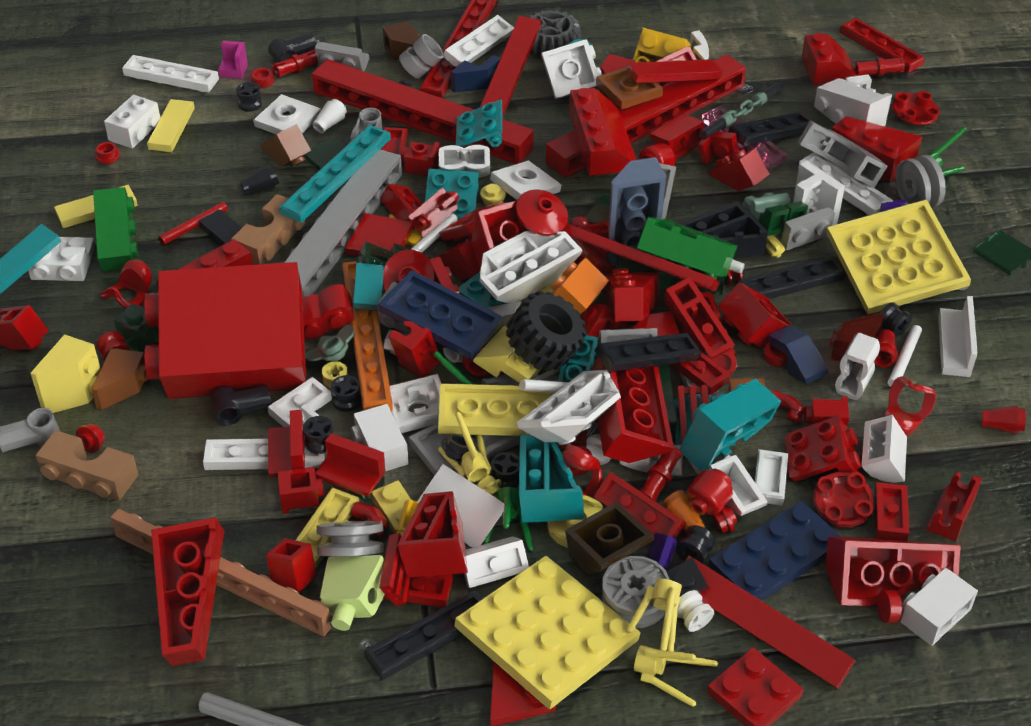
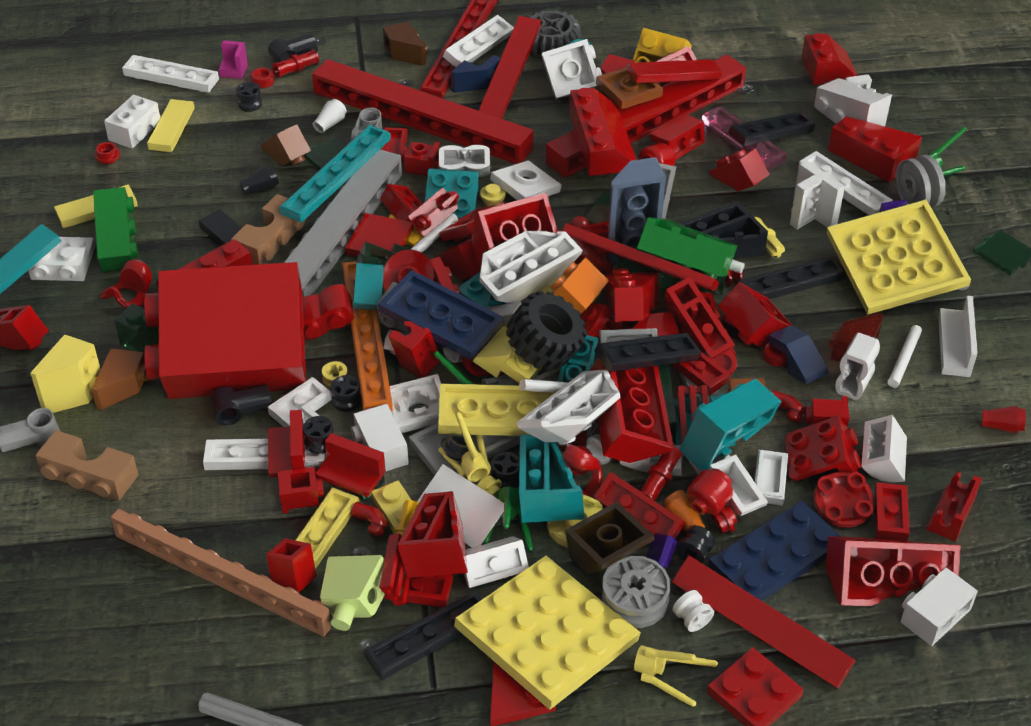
(91, 437): red plate -> none
(111, 340): red wheel -> none
(186, 585): red wedge -> none
(189, 225): red bar -> none
(275, 122): white piece -> none
(331, 347): sand green plate -> none
(342, 54): light grey bracket -> none
(350, 538): light grey wheel -> none
(422, 55): light grey wheel -> none
(481, 124): teal hinge -> none
(541, 212): red dish -> none
(665, 598): light yellow plant -> none
(688, 576): black plate -> none
(699, 45): white slope -> none
(718, 146): red bracket -> none
(730, 117): piece -> none
(774, 210): hips -> none
(806, 228): light grey bracket -> none
(843, 152): light grey arch -> none
(880, 66): red pin -> none
(881, 43): red tile -> none
(888, 351): red cone -> none
(889, 606): red tile -> none
(895, 319): black wheel -> none
(907, 421): red piece -> none
(915, 108): red dish -> none

